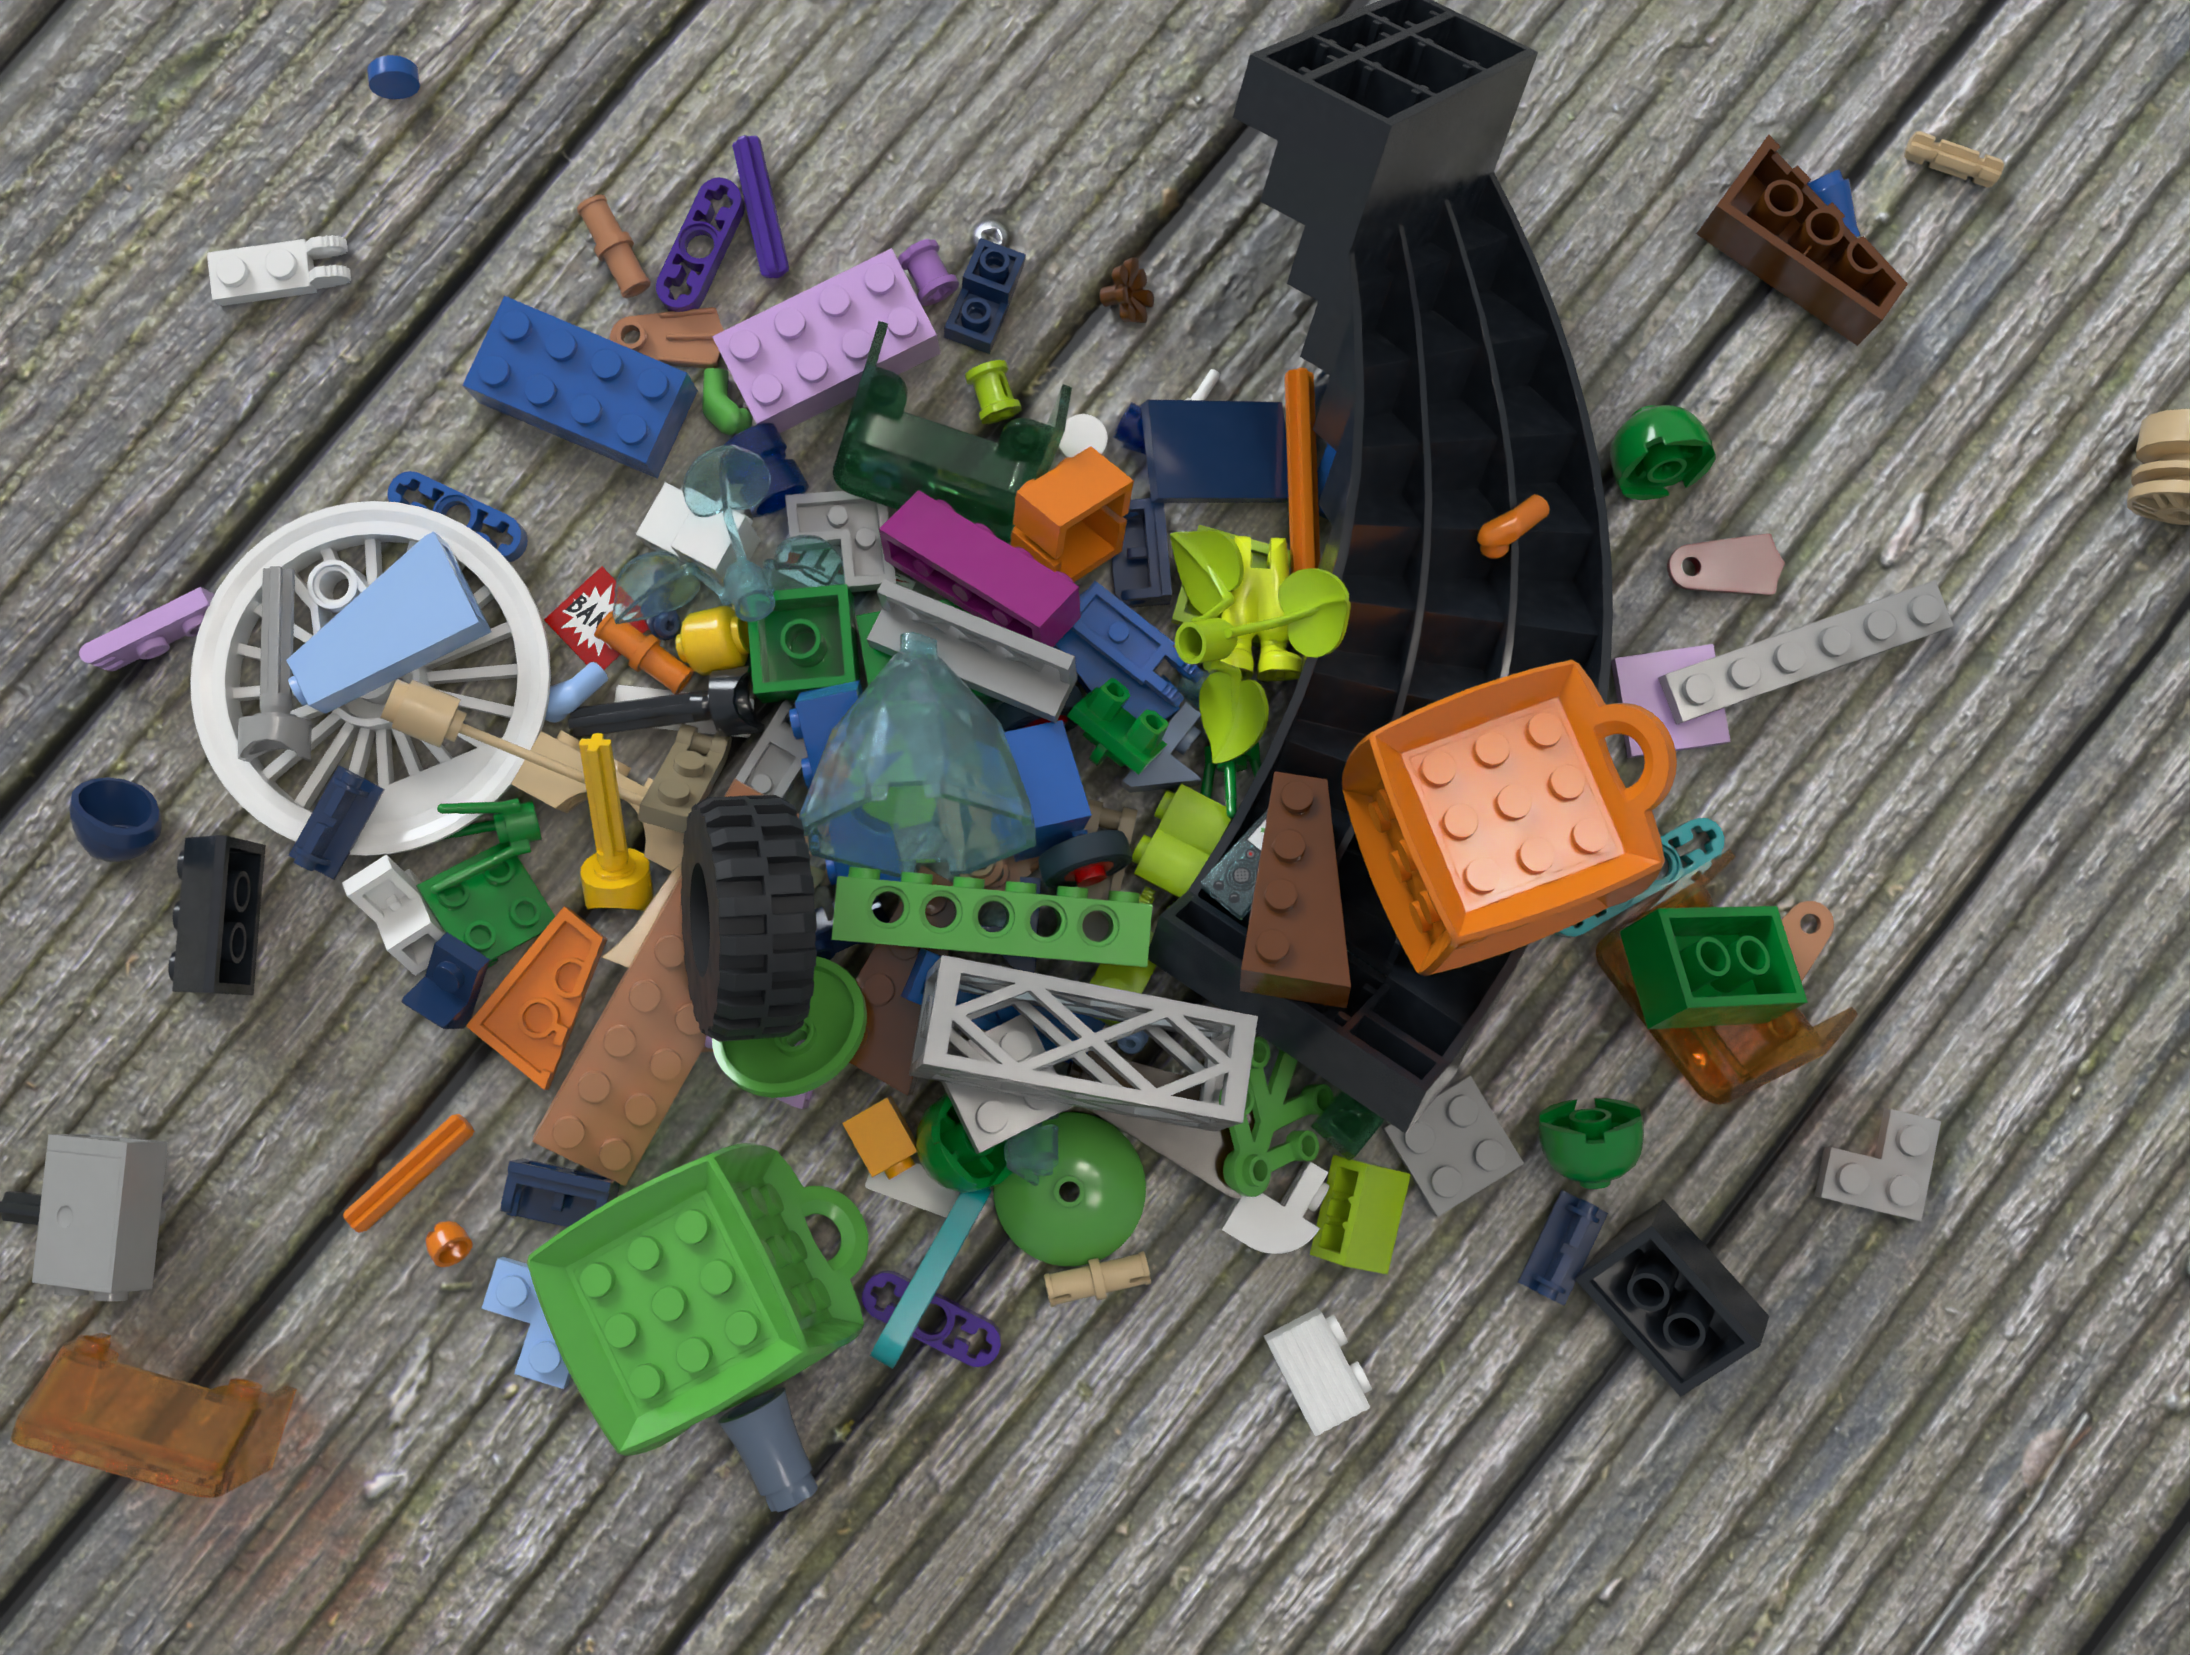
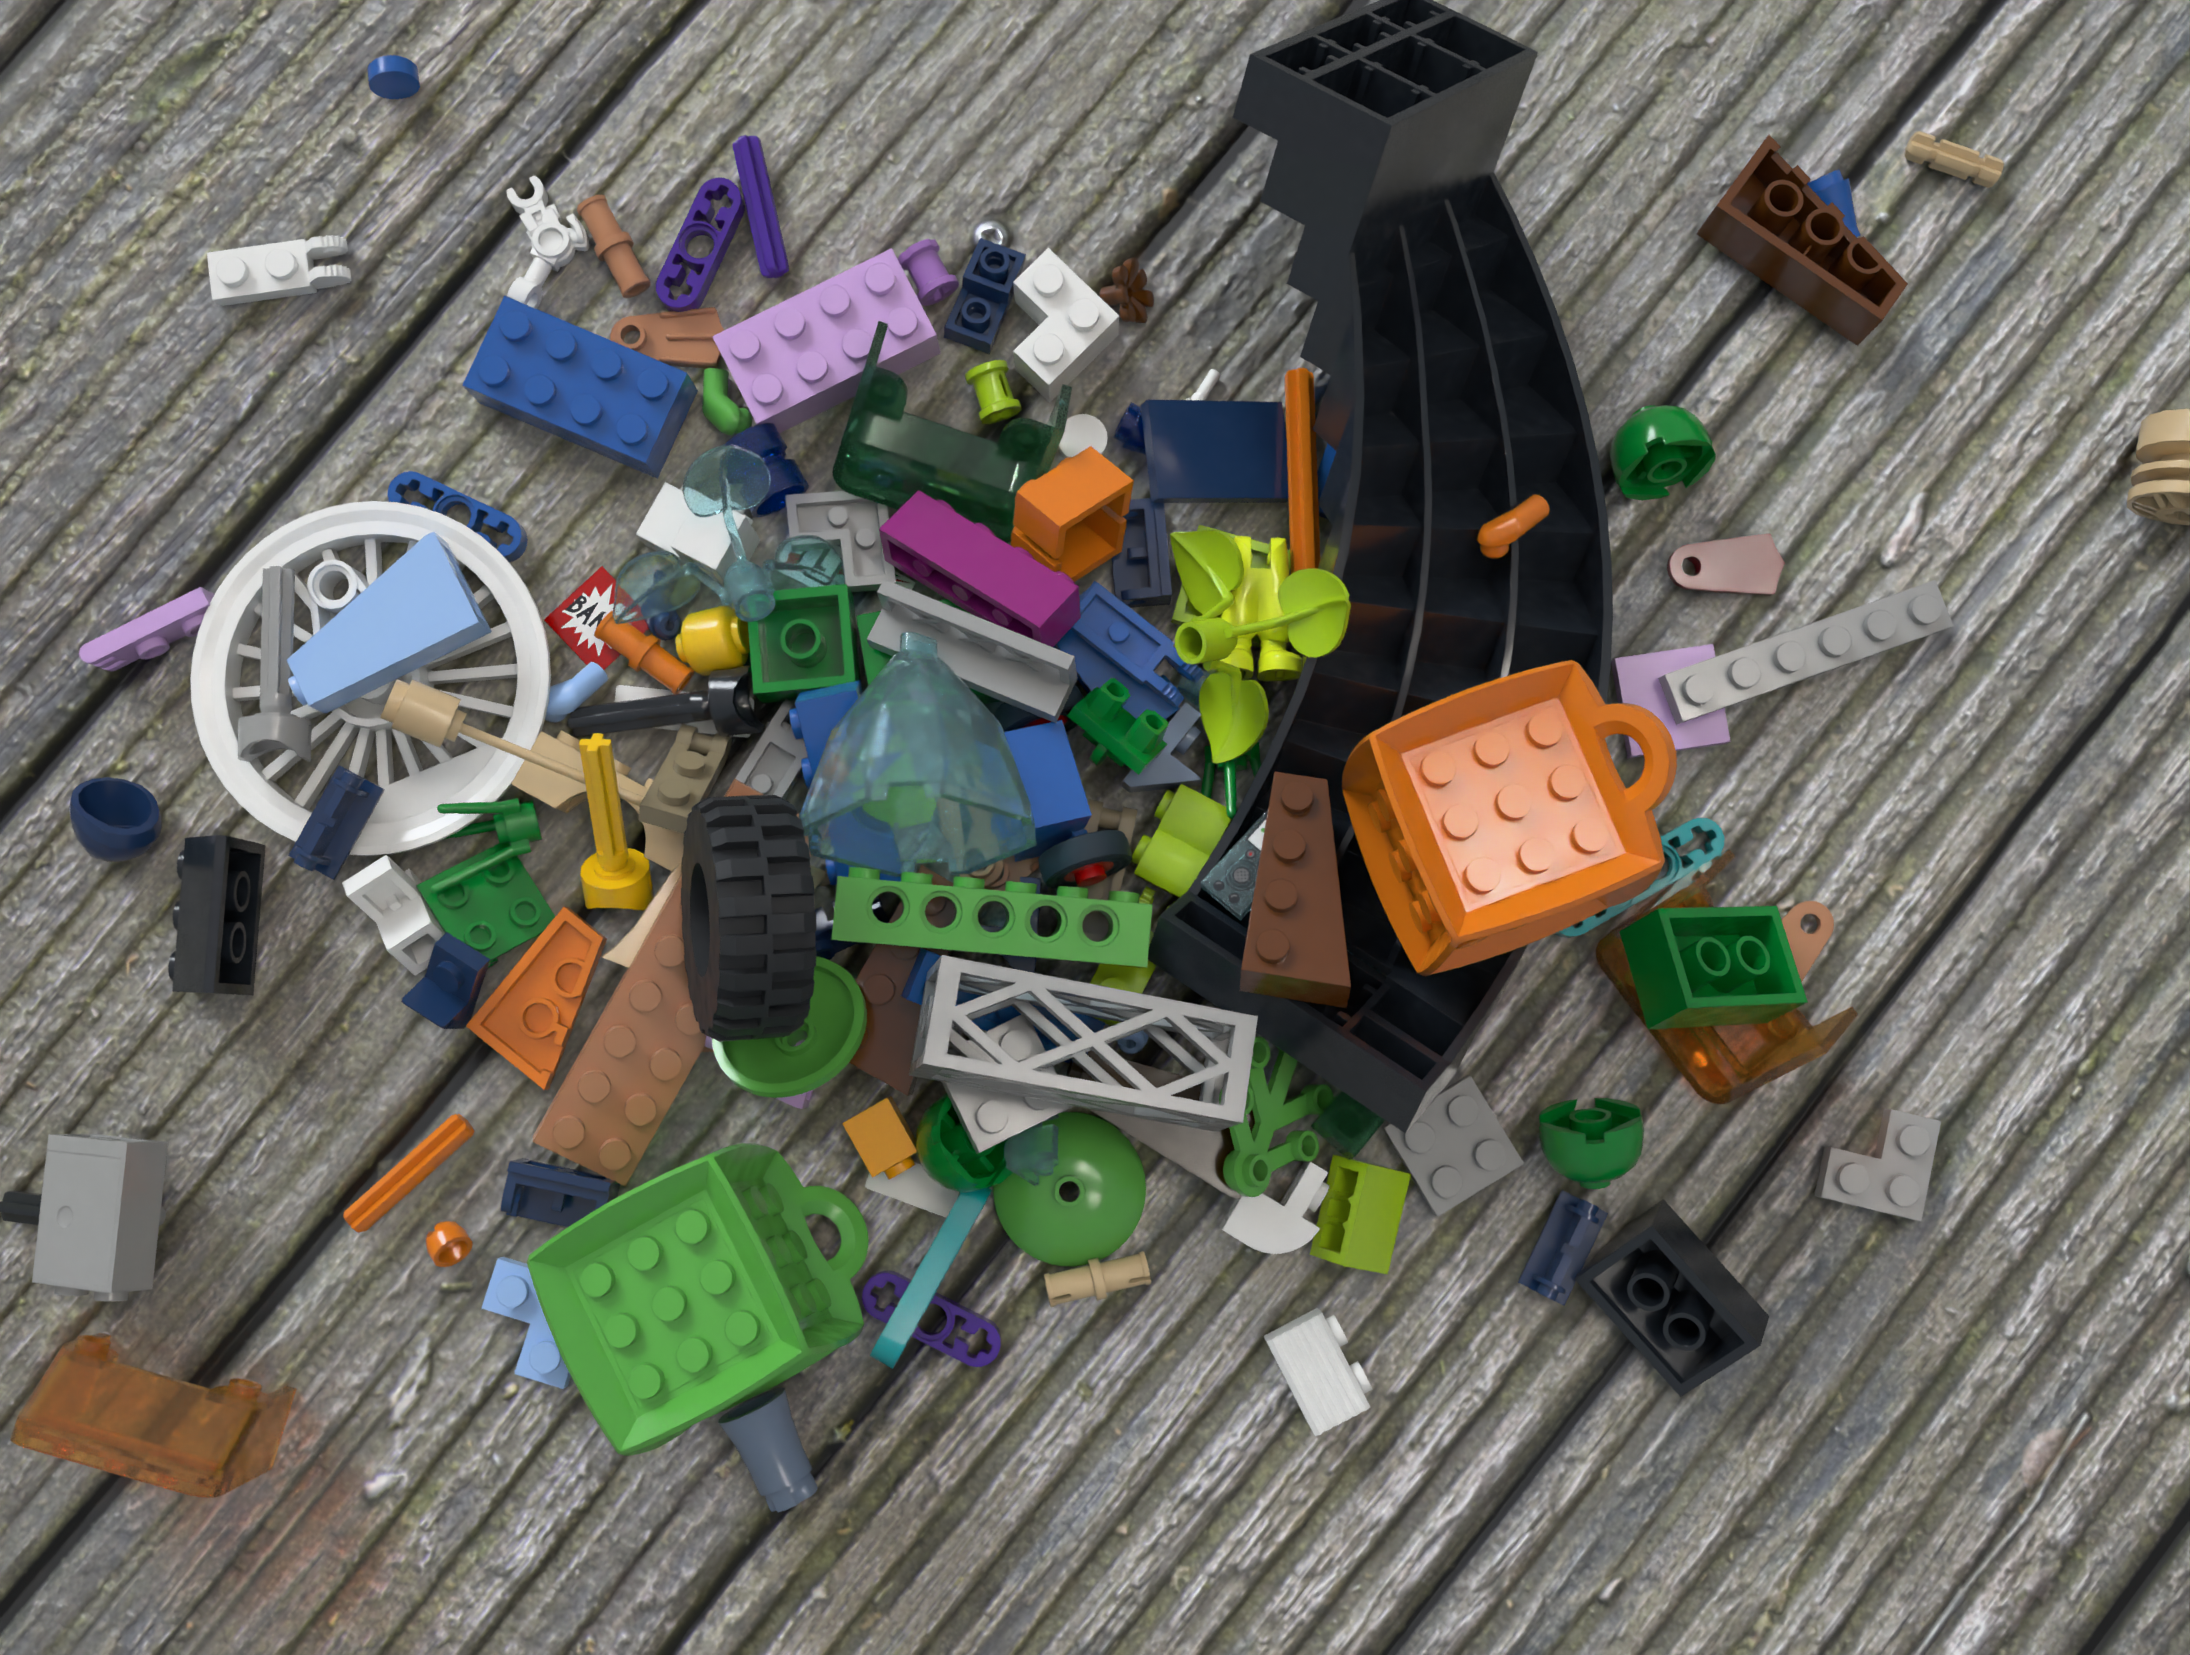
(551, 242): none -> white piece
(1071, 323): none -> white brick

